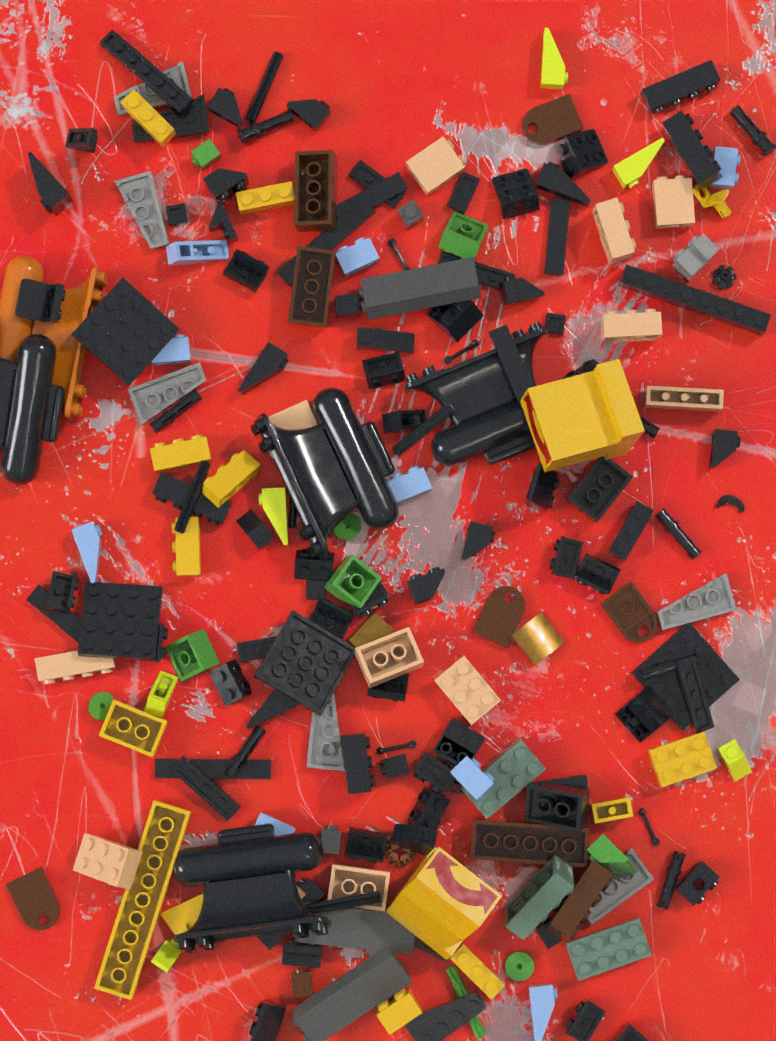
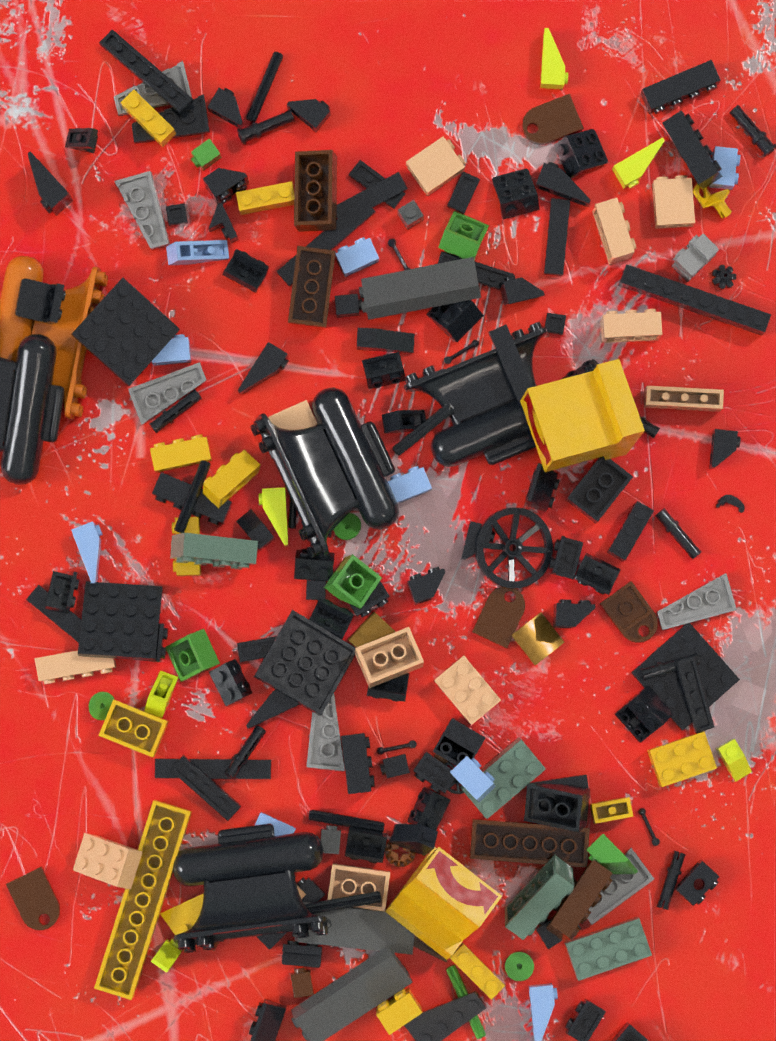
(213, 550): none -> sand green brick
(347, 821): none -> black axle
(517, 549): none -> black wheel
(569, 614): none -> black slope

